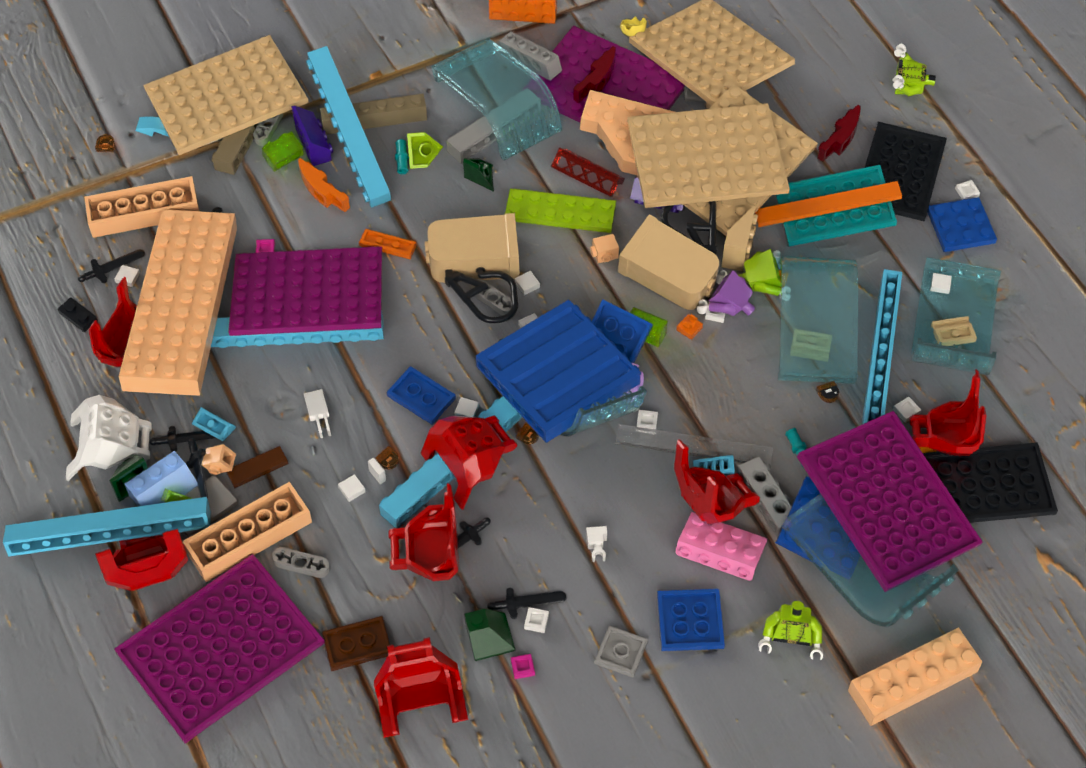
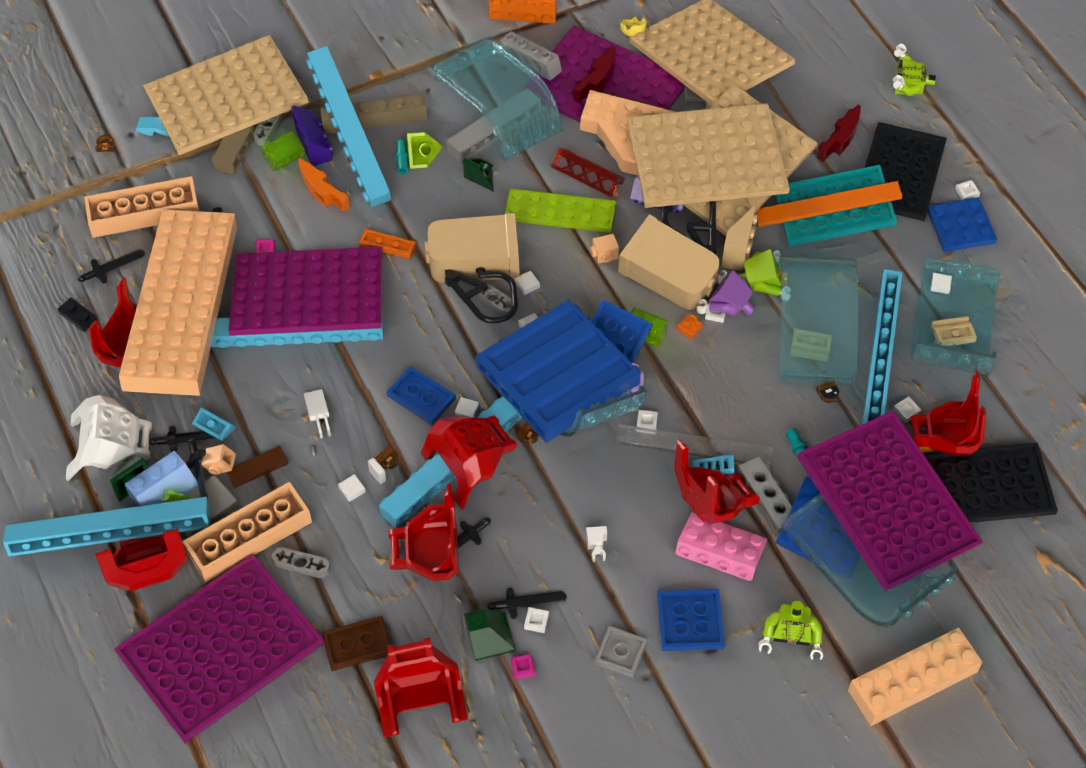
(130, 273): white tile -> none

